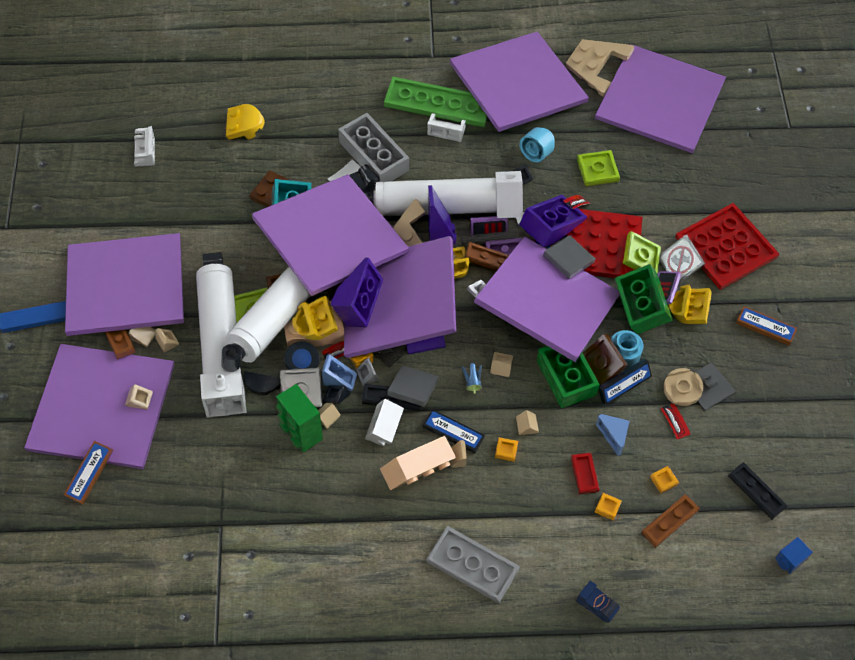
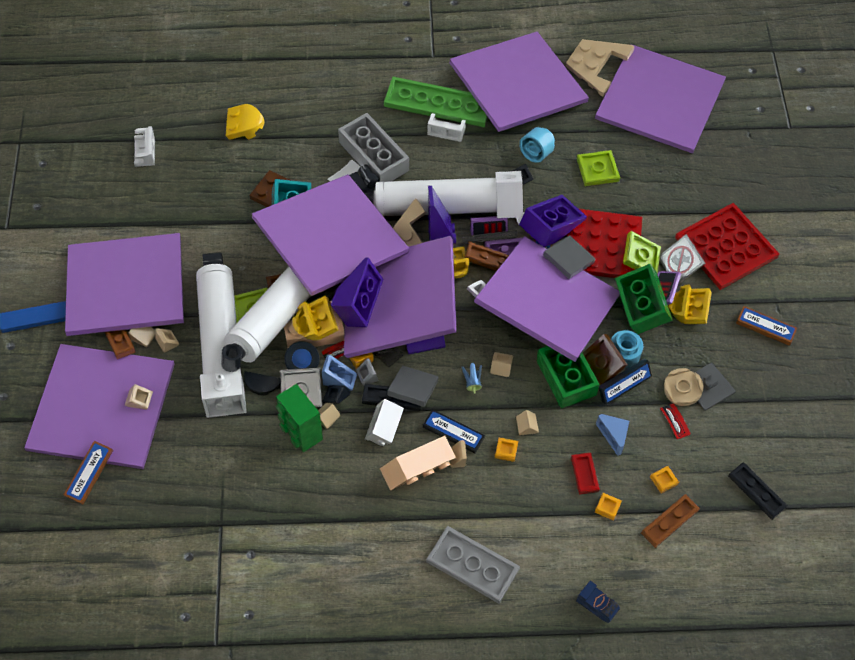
(575, 201): sticker -> none
(793, 555): blue brick -> none

